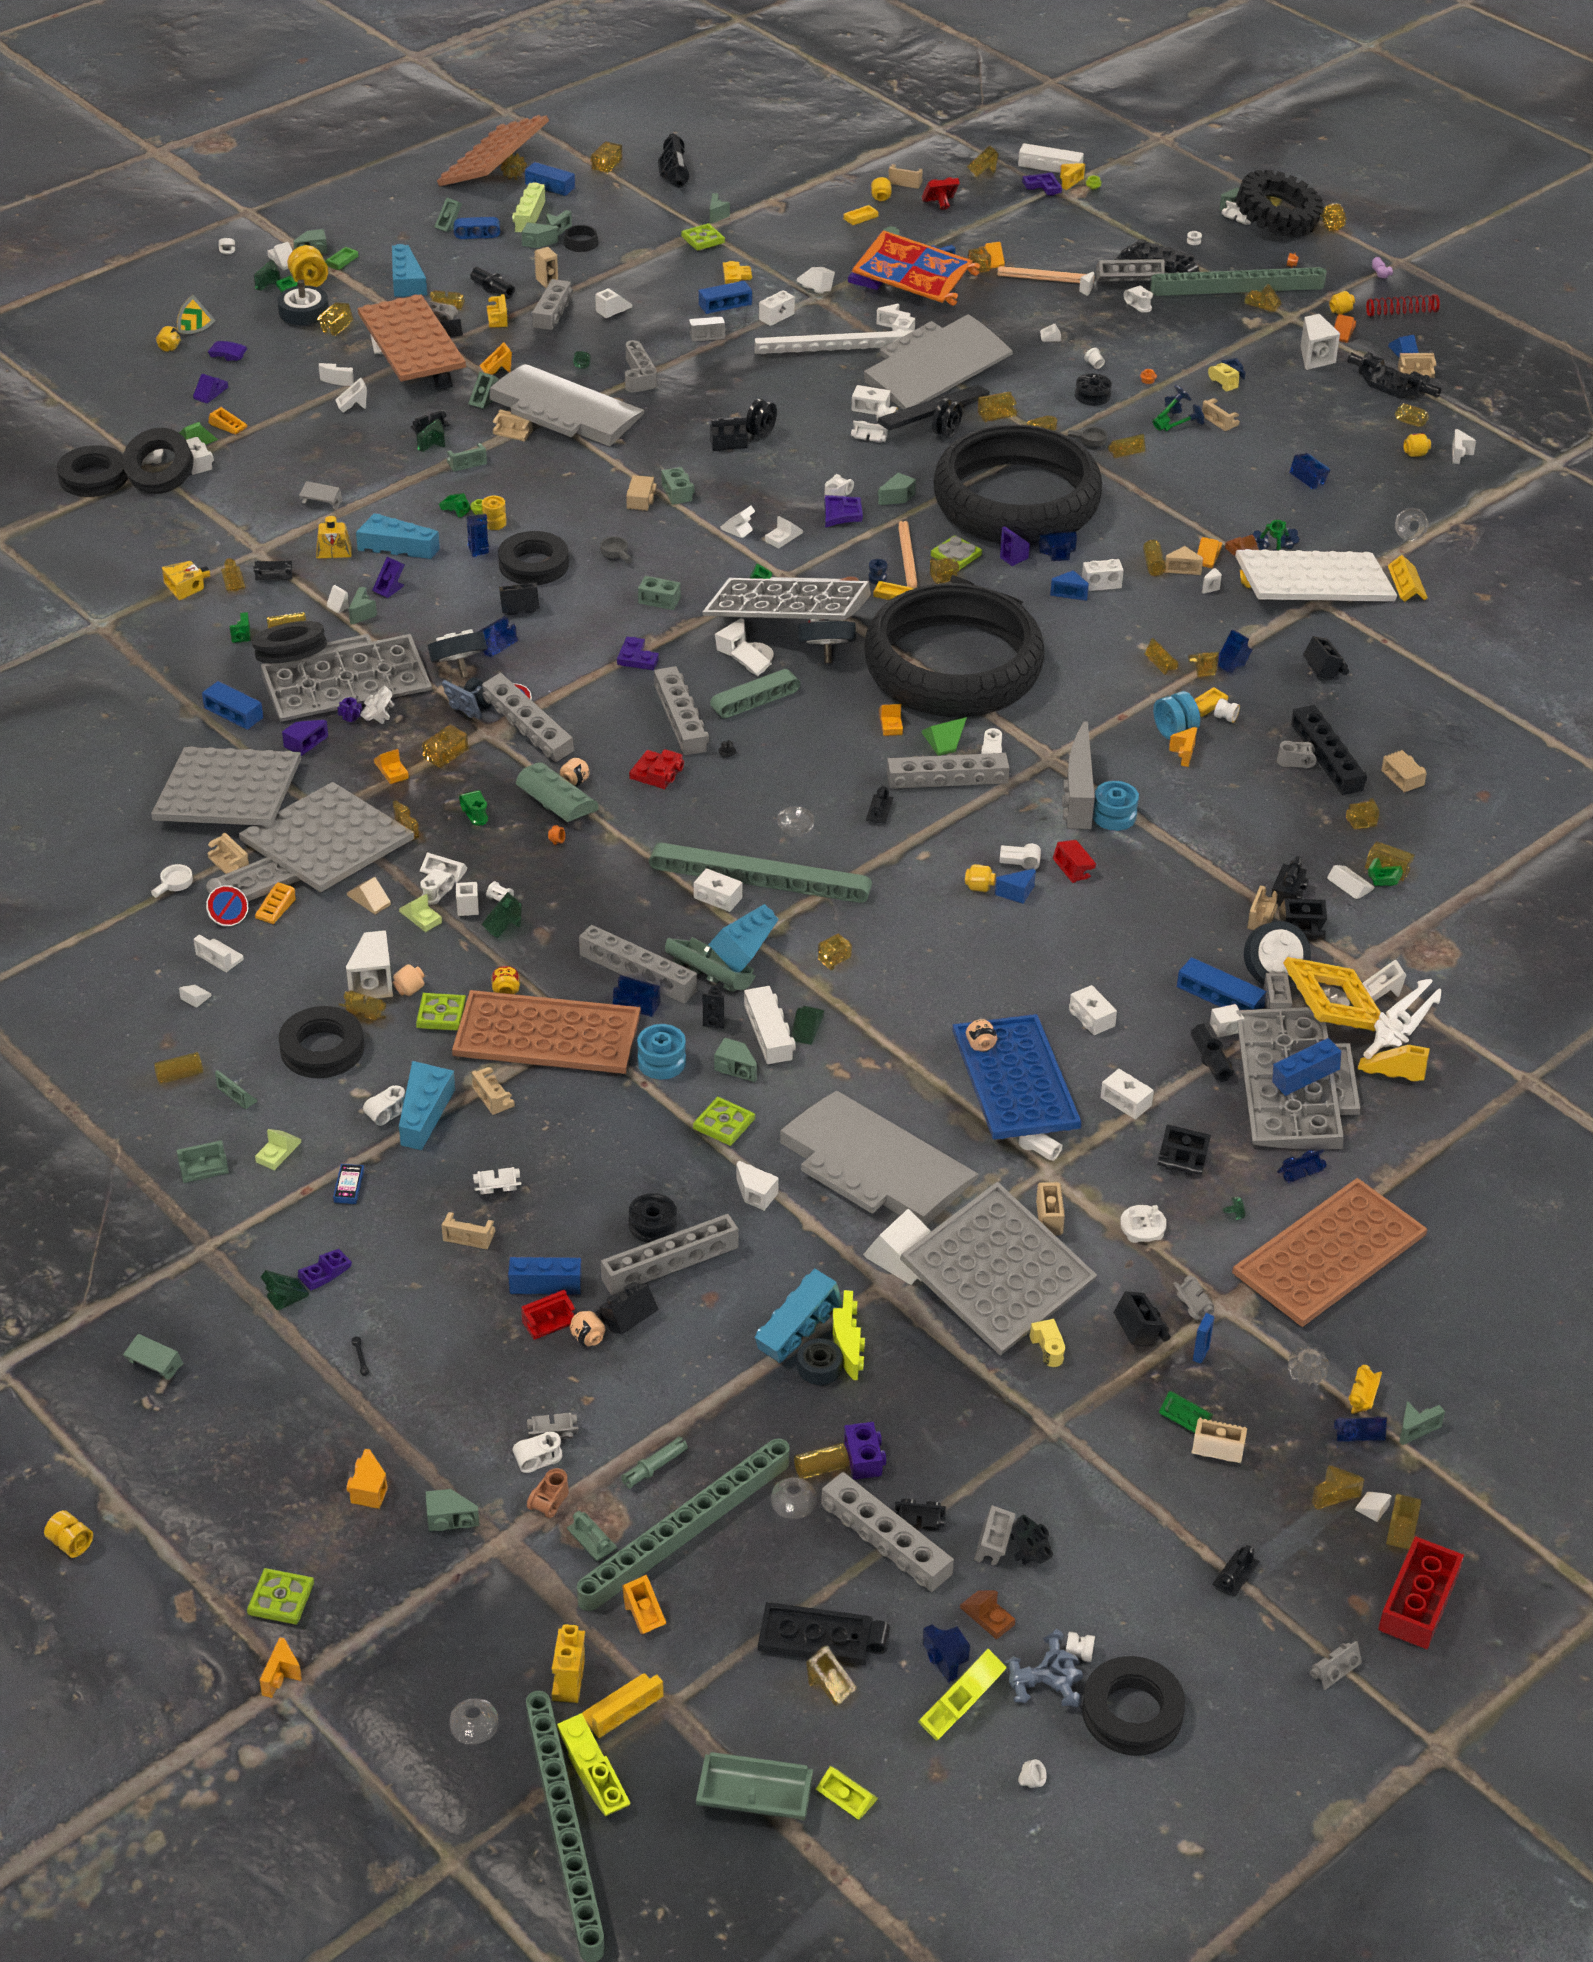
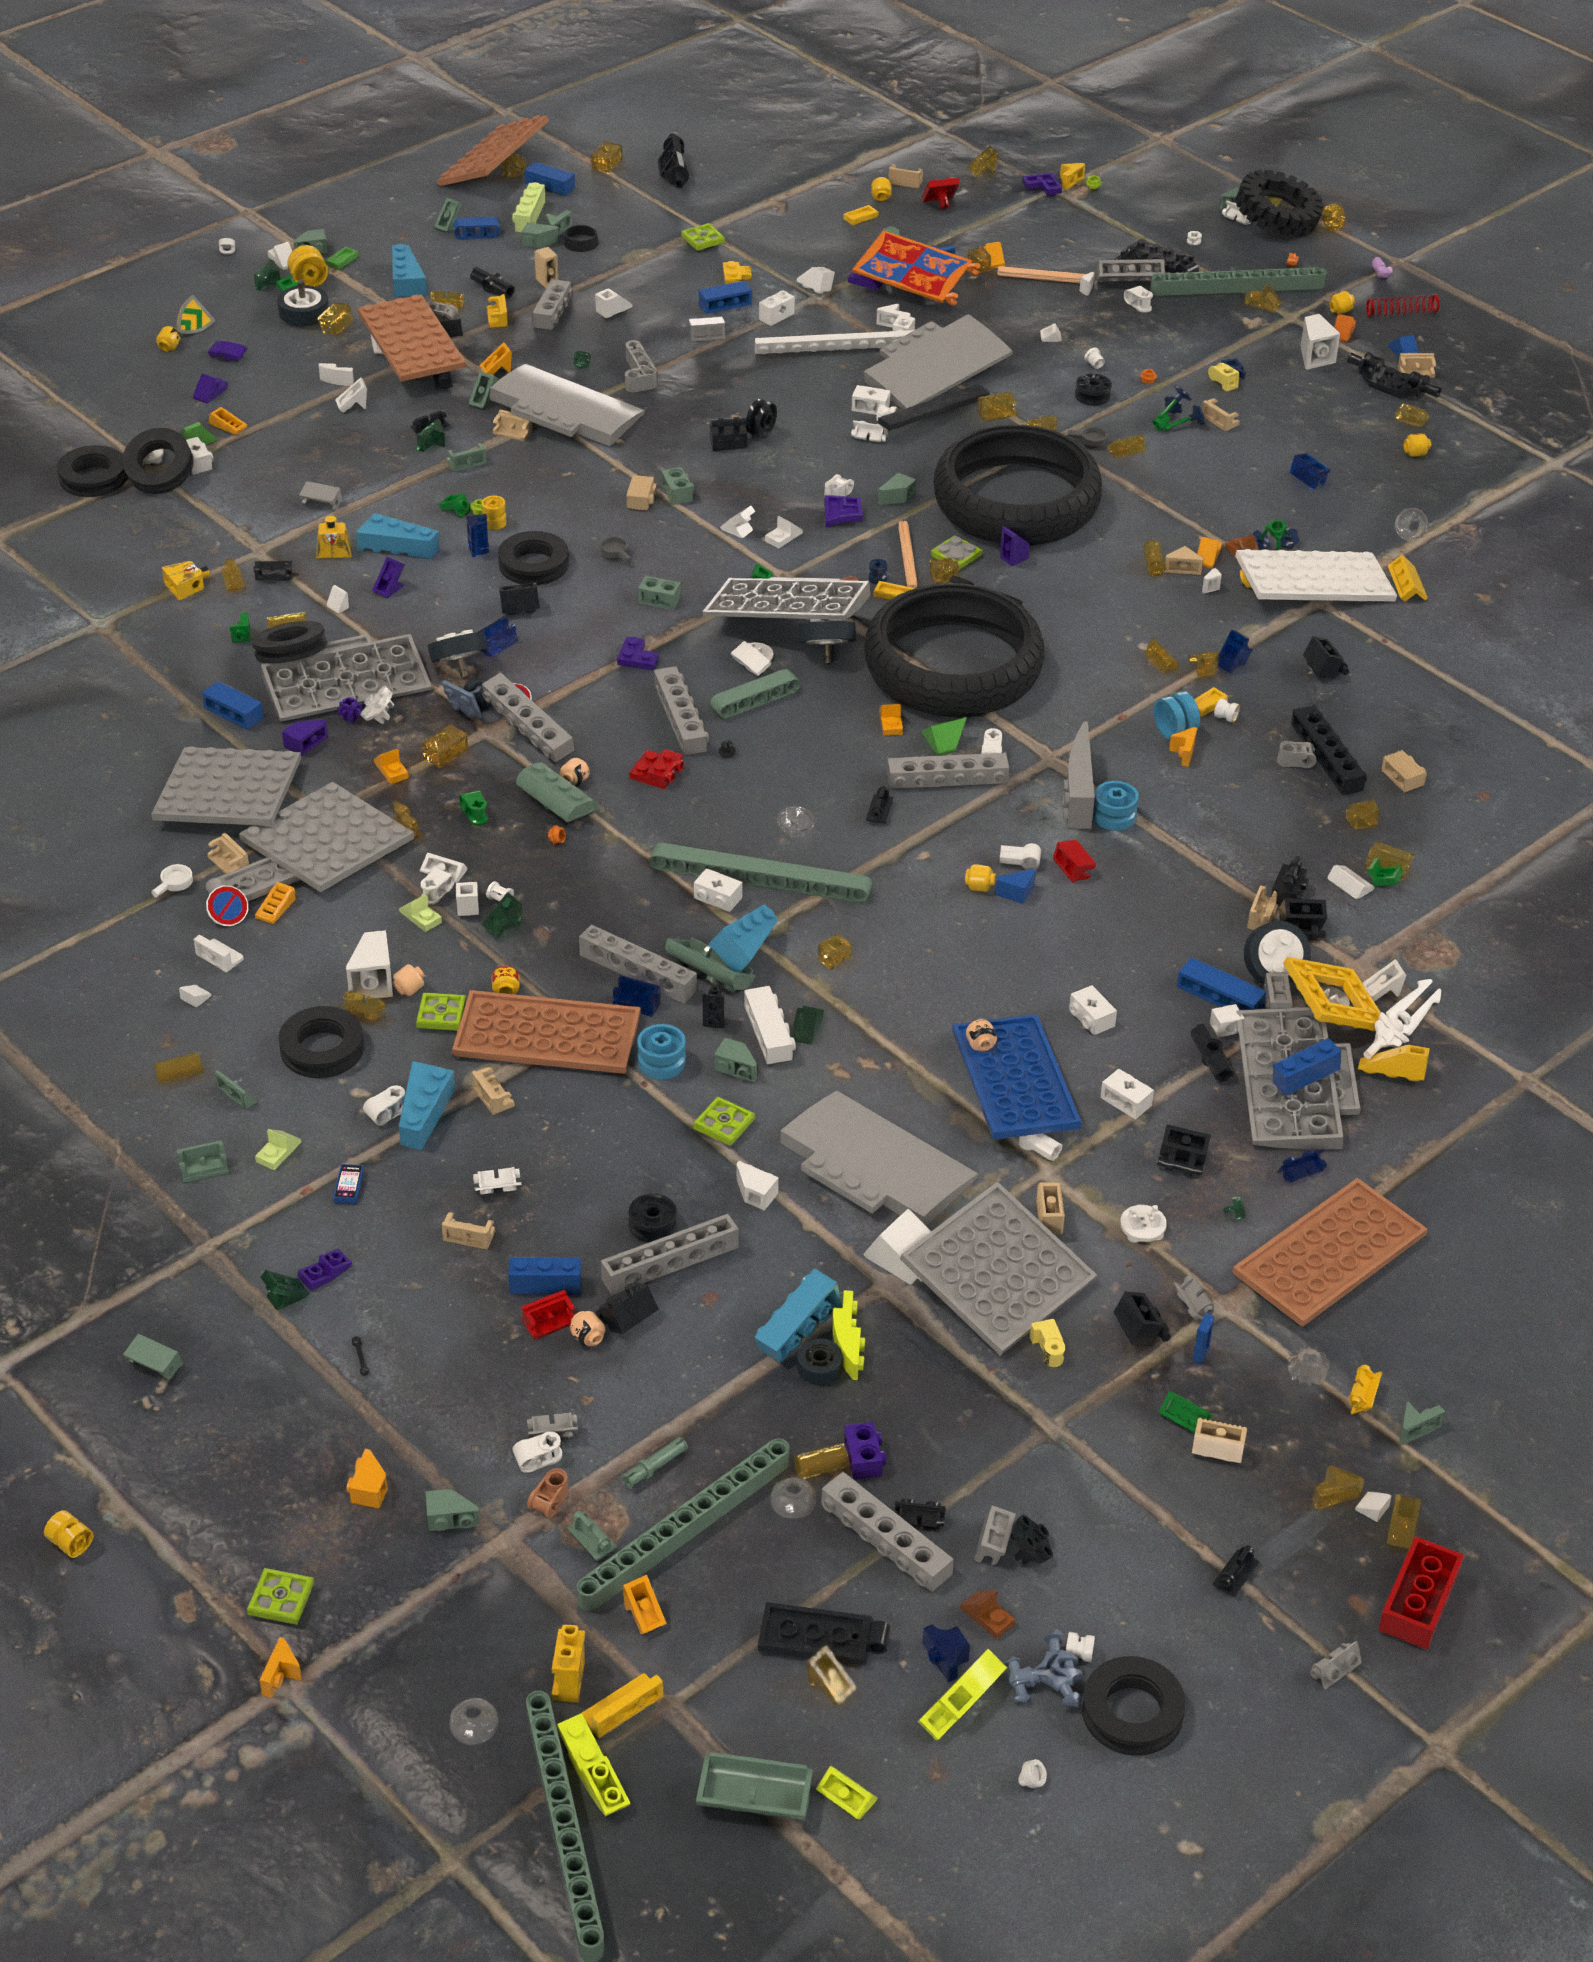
(362, 607): sand green slope -> none
(370, 896): tan slope -> none
(718, 209): sand green slope -> none
(731, 637): white slope -> none
(947, 418): black wheel -> none
(1047, 158): white brick -> none
(1058, 545): clear blue brick -> none
(1069, 586): blue slope -> none
(1103, 574): white brick -> none
(1361, 1428): clear blue hinge -> none
(1462, 446): white slope -> none

